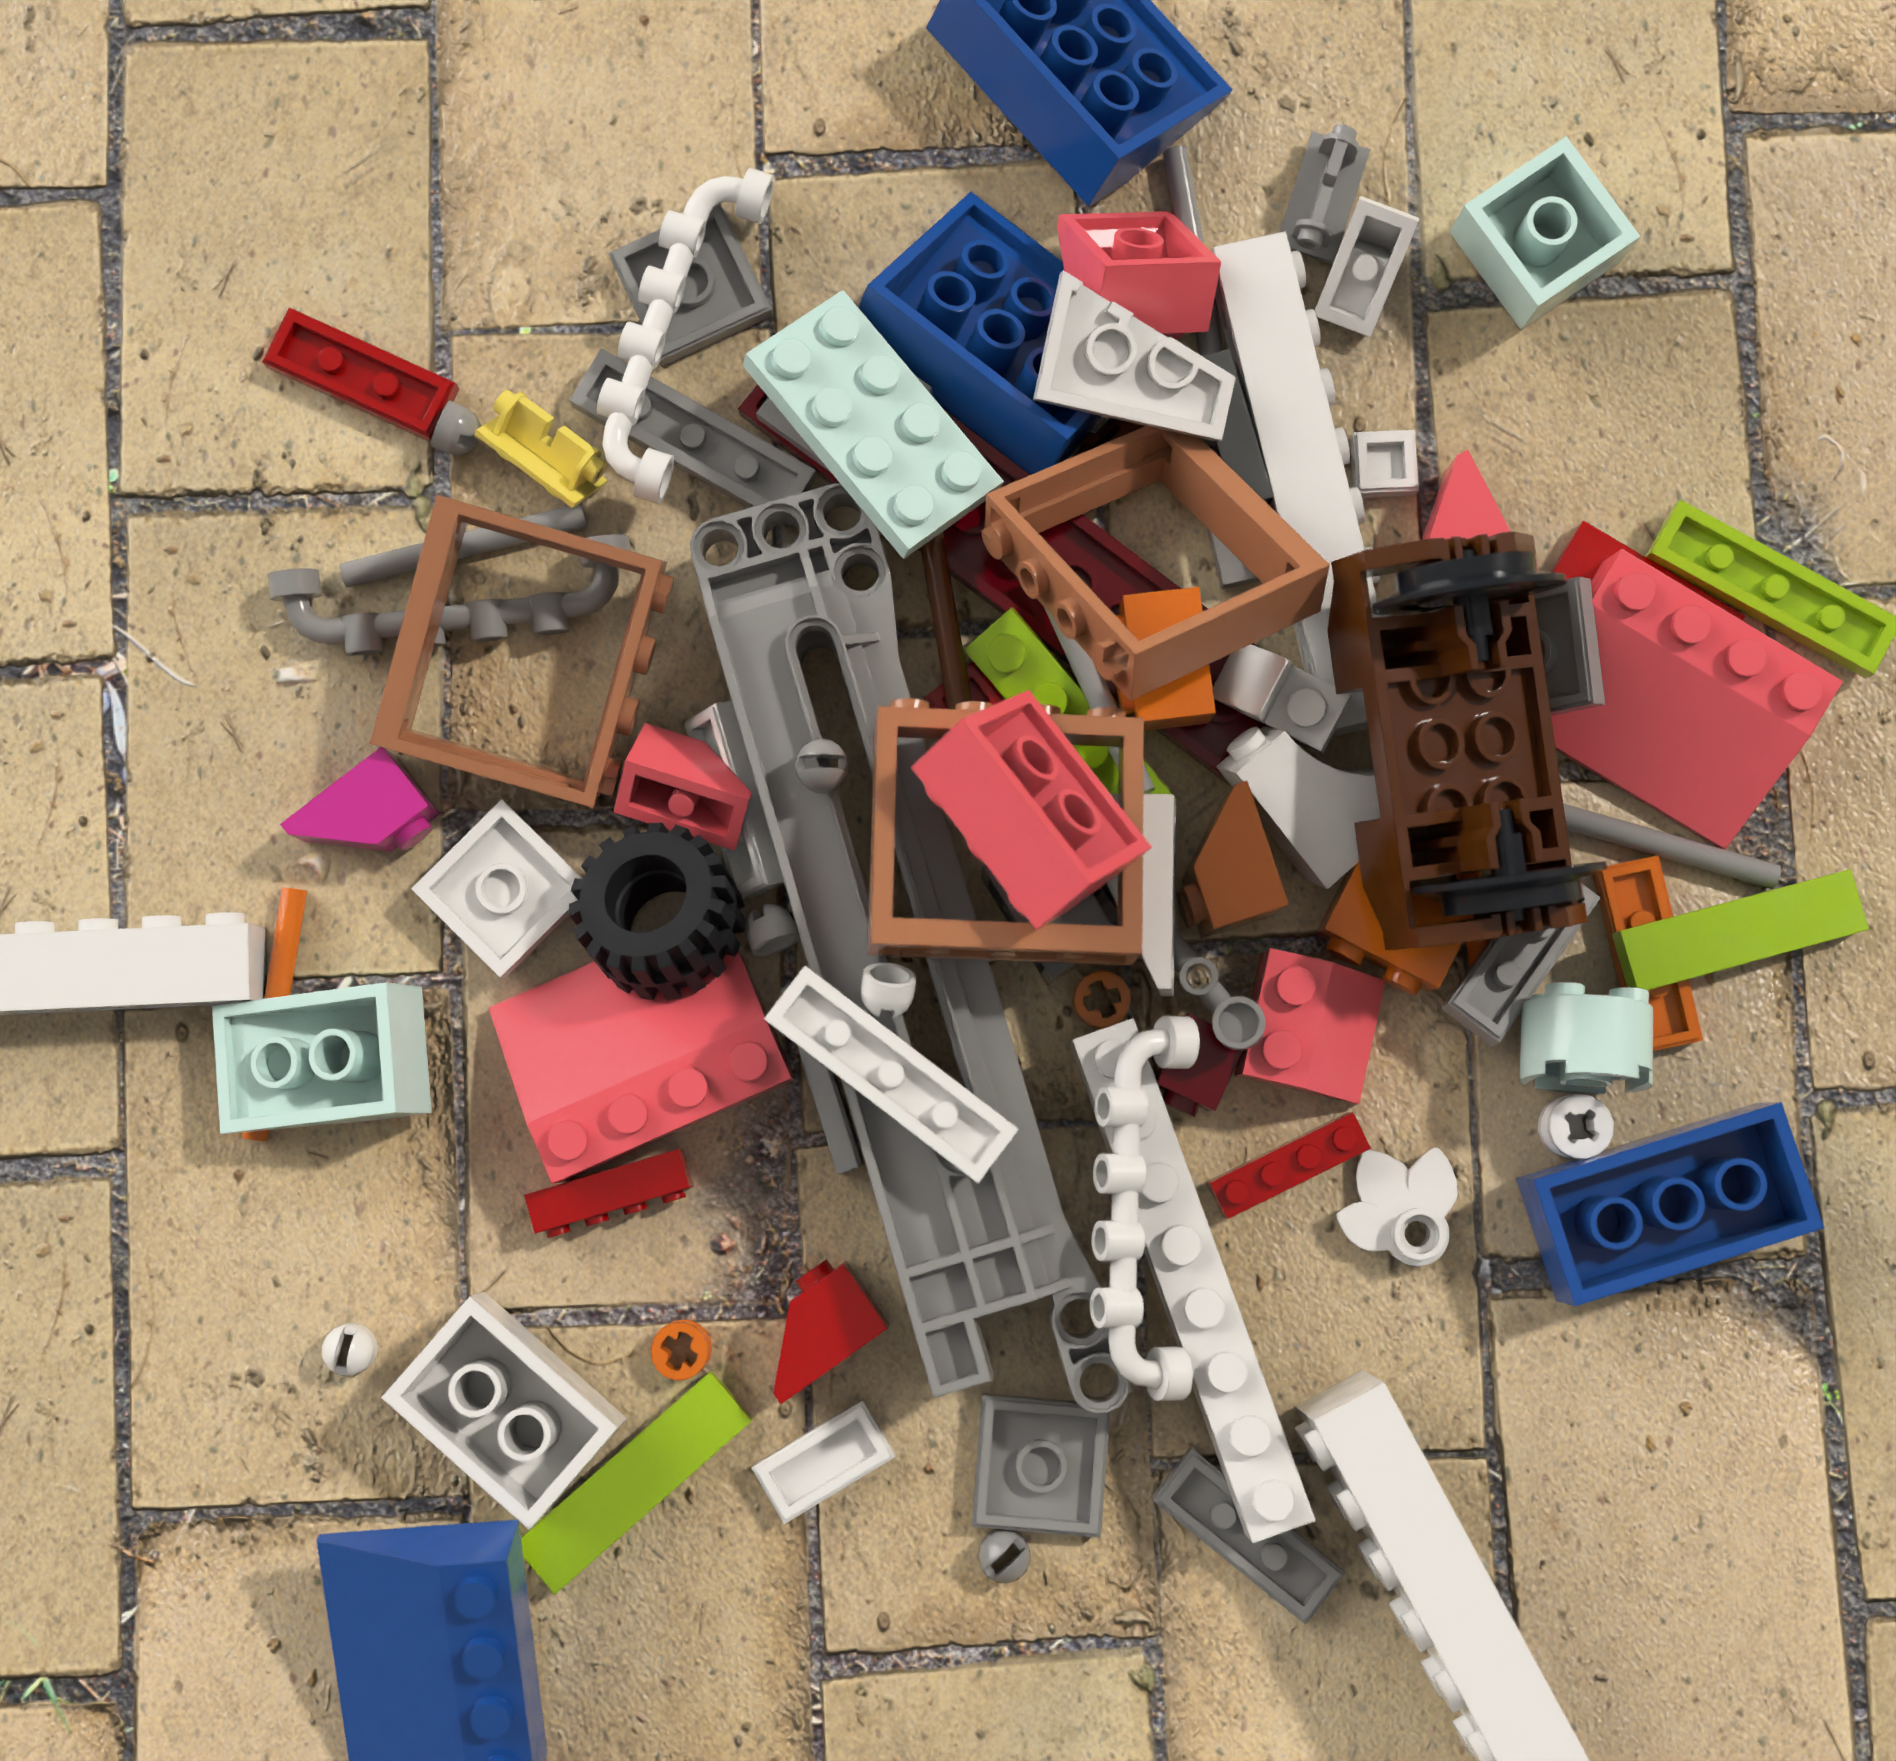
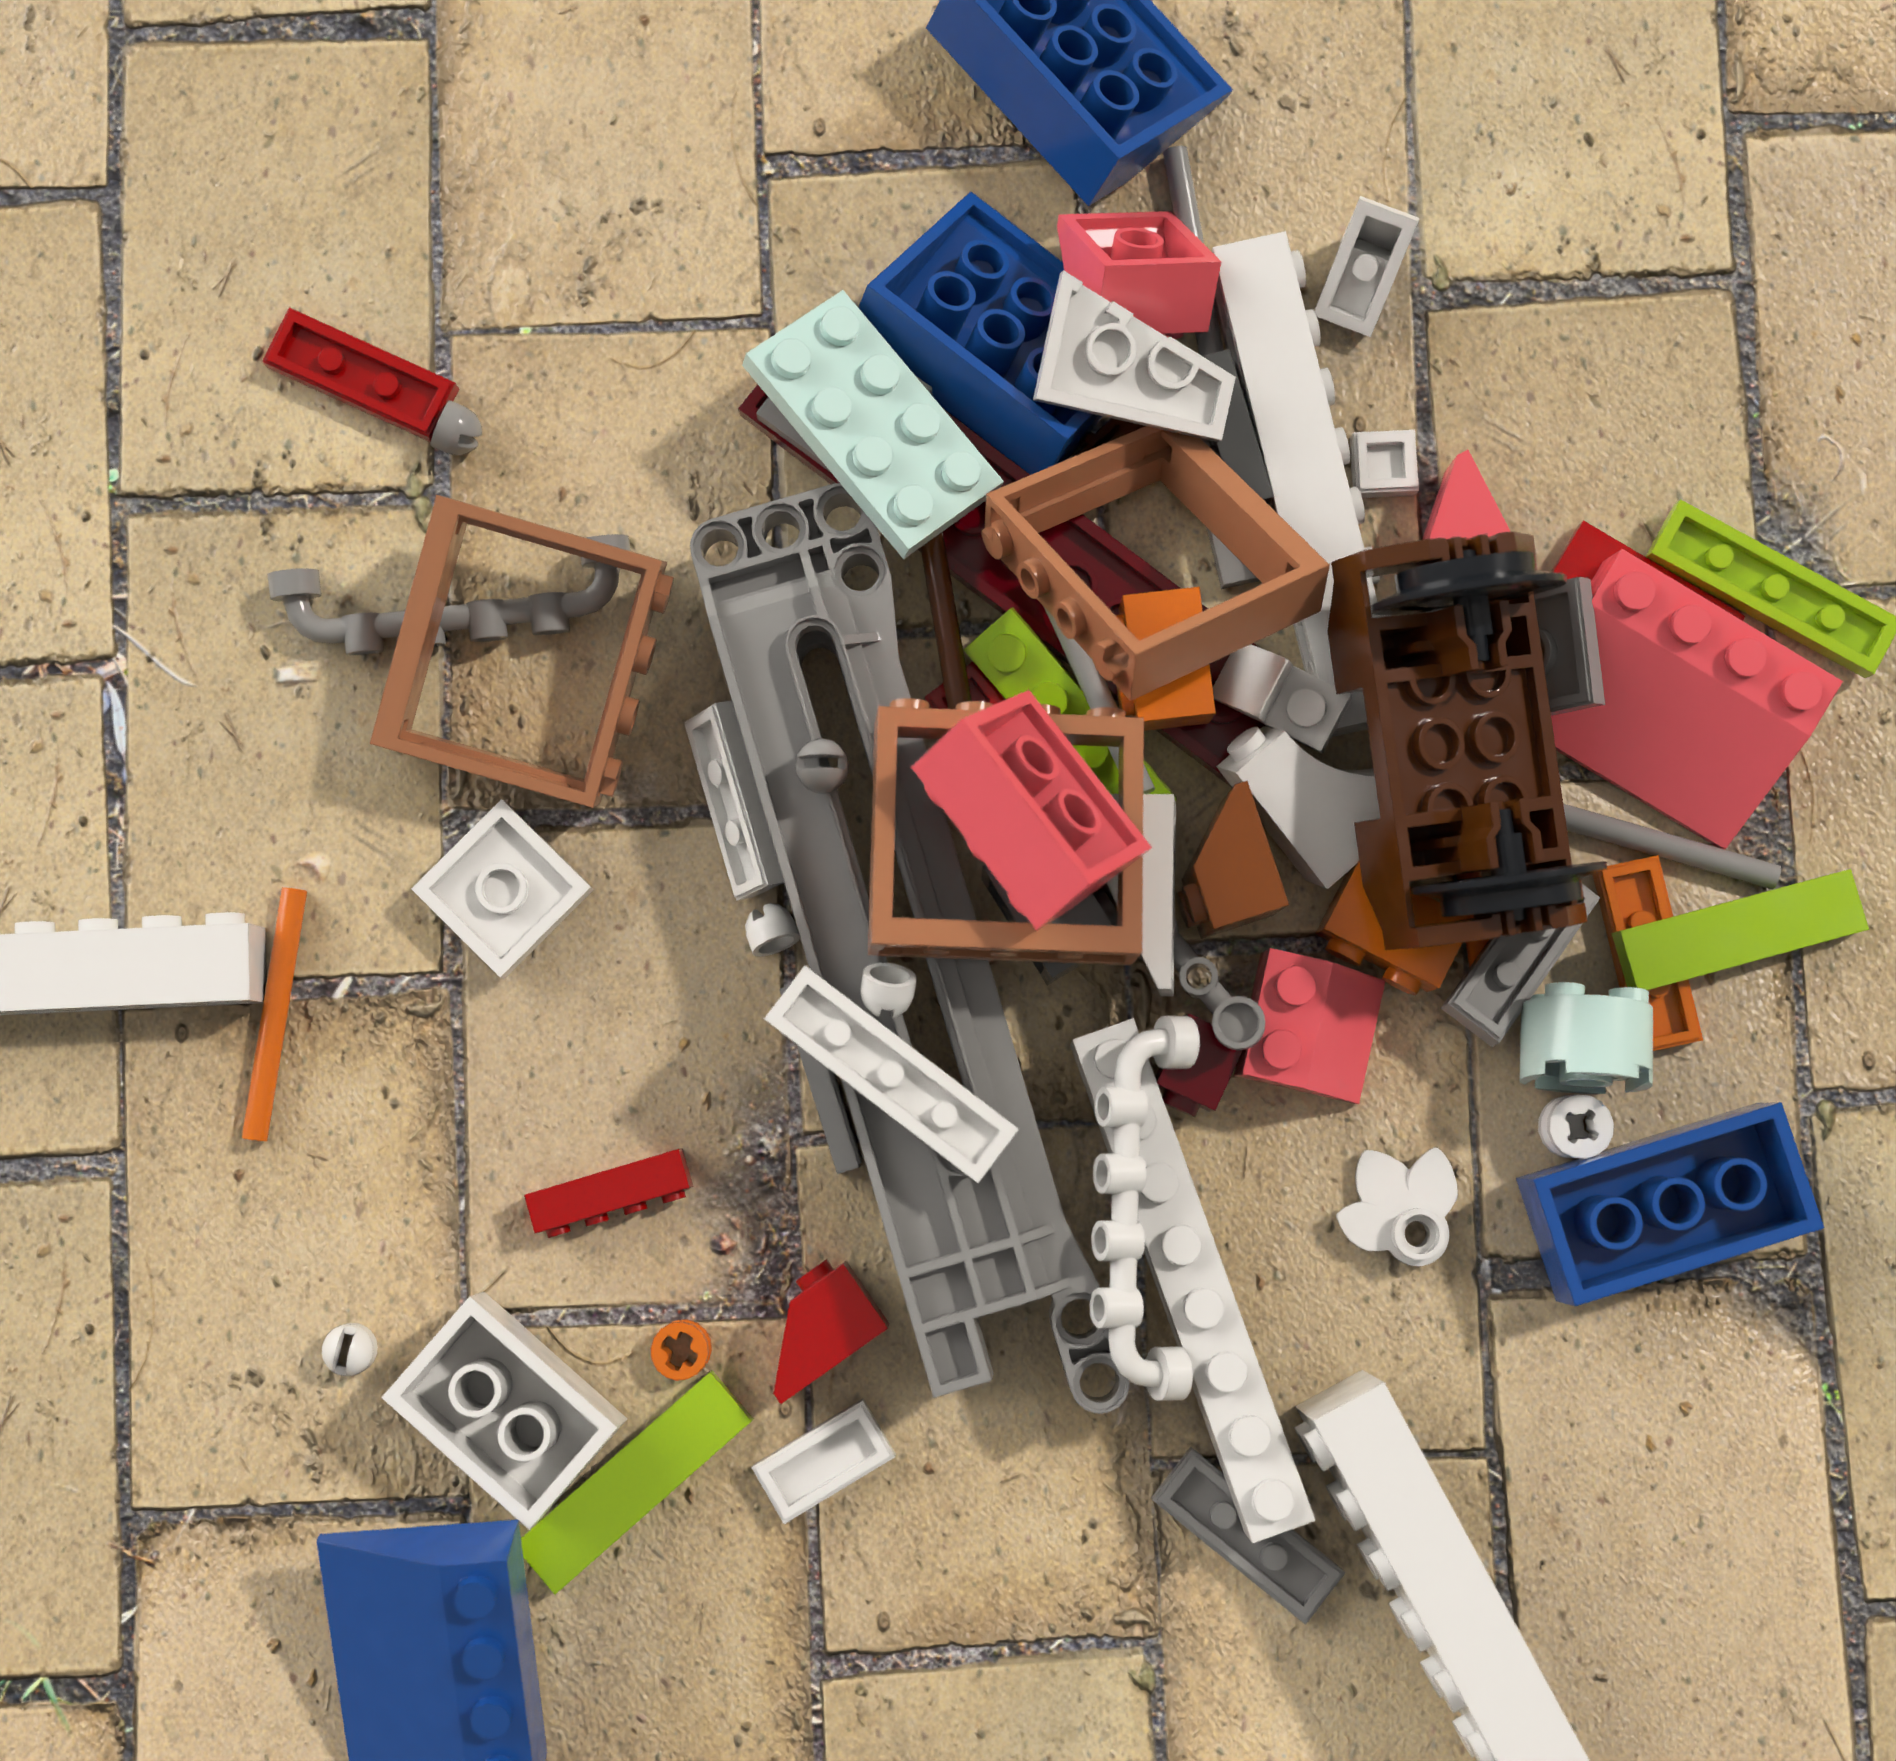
(321, 1058): light aqua slope -> none
(367, 808): dark pink slope -> none
(473, 543): light grey bar -> none
(562, 465): light yellow hinge -> none
(623, 1071): coral slope -> none
(630, 876): black tyre -> none
(645, 343): white bar -> none
(682, 784): coral slope -> none
(700, 440): light grey plate -> none
(718, 292): light grey tile -> none
(994, 1546): light grey hinge -> none
(1040, 1466): light grey tile -> none
(1108, 982): orange bush -> none
(1288, 1165): red piece -> none
(1325, 193): light grey hinge -> none
(1543, 233): light aqua brick -> none

